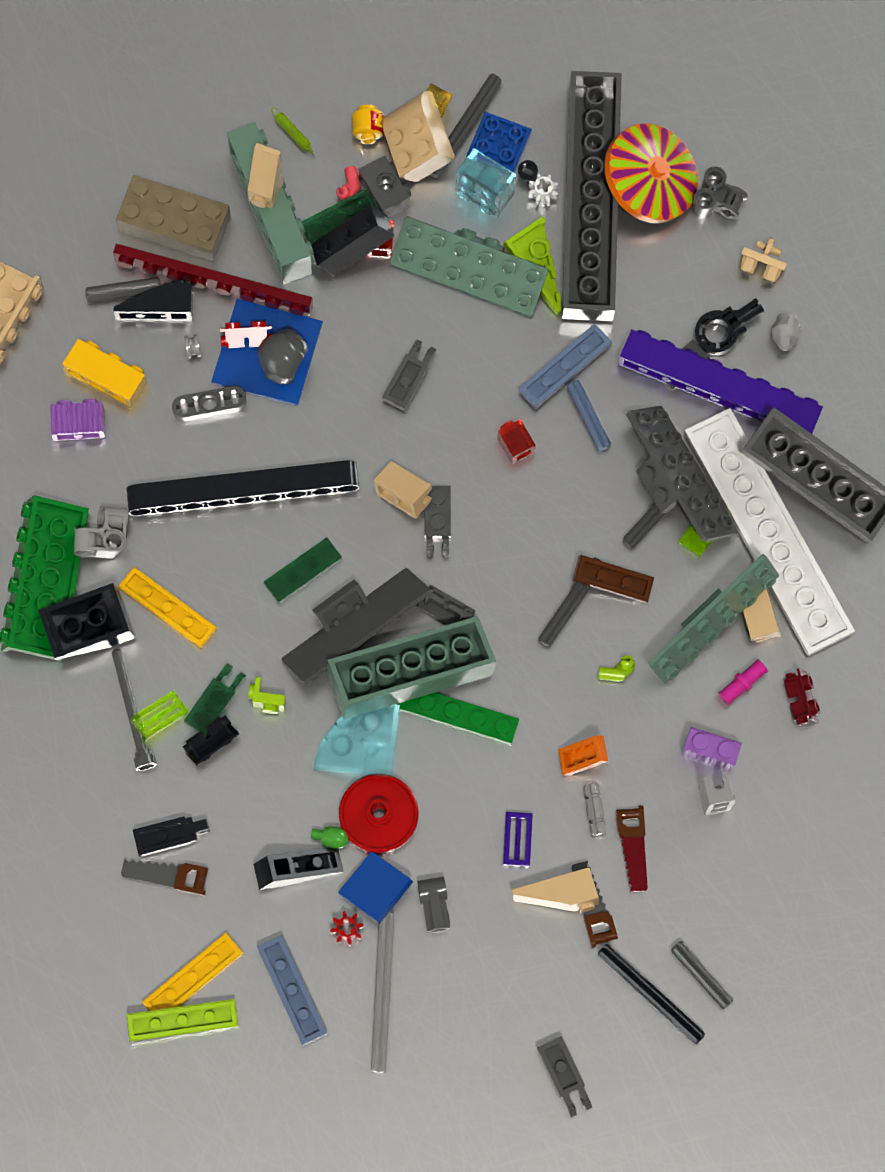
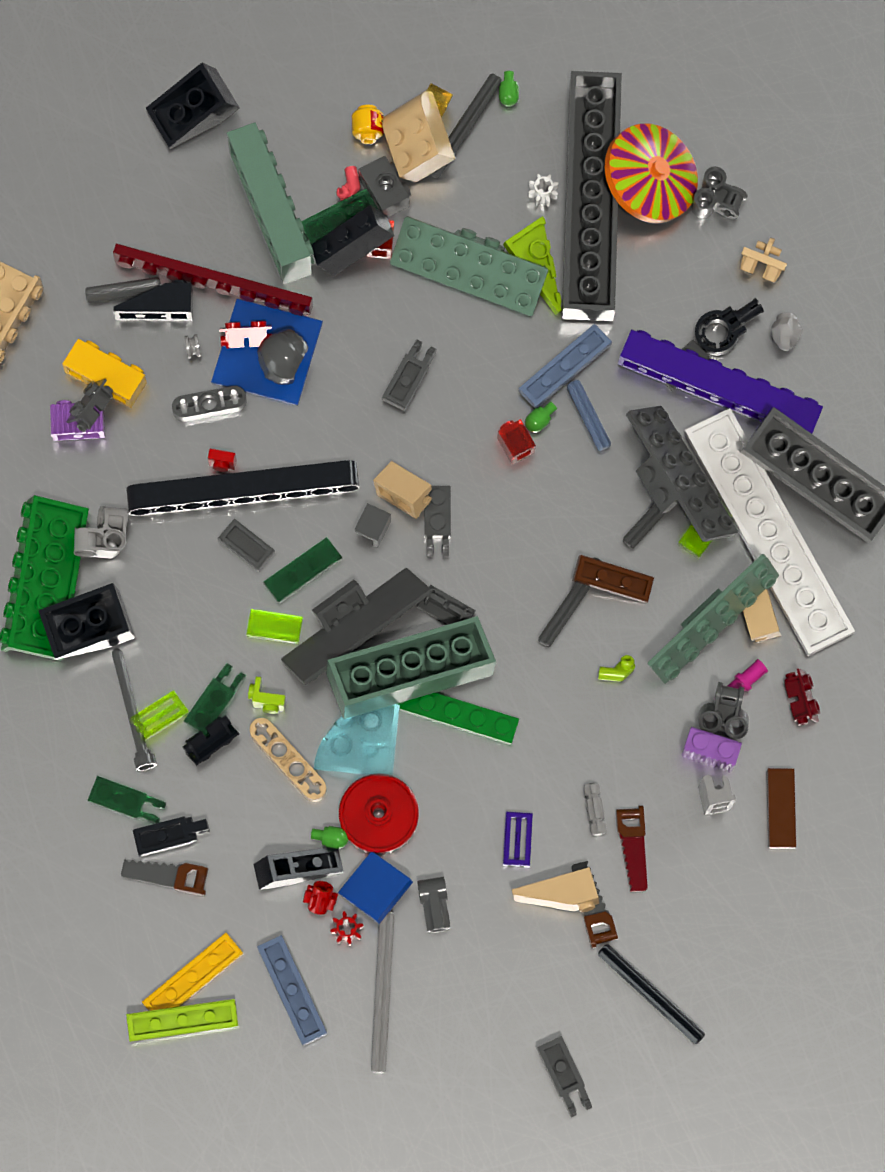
(83, 411): none -> dark grey hinge
(123, 800): none -> clear green hinge
(167, 608): yellow tile -> none
(173, 218): dark tan piece -> none
(192, 105): none -> black slope
(222, 460): none -> red plate
(246, 545): none -> dark grey tile
(265, 176): tan slope -> none
(274, 626): none -> clear neon green tile
(291, 757): none -> tan beam
(292, 131): lime piece -> none
(320, 897): none -> red gear
(373, 524): none -> dark grey panel
(485, 183): clear light blue brick -> none
(501, 140): blue tile -> none
(509, 90): none -> bright green cylinder
(529, 165): black hinge -> none
(539, 418): none -> bright green cylinder
(583, 755): orange tile -> none
(702, 975): dark grey axle -> none
(726, 708): none -> dark grey piece
(781, 808): none -> reddish brown tile

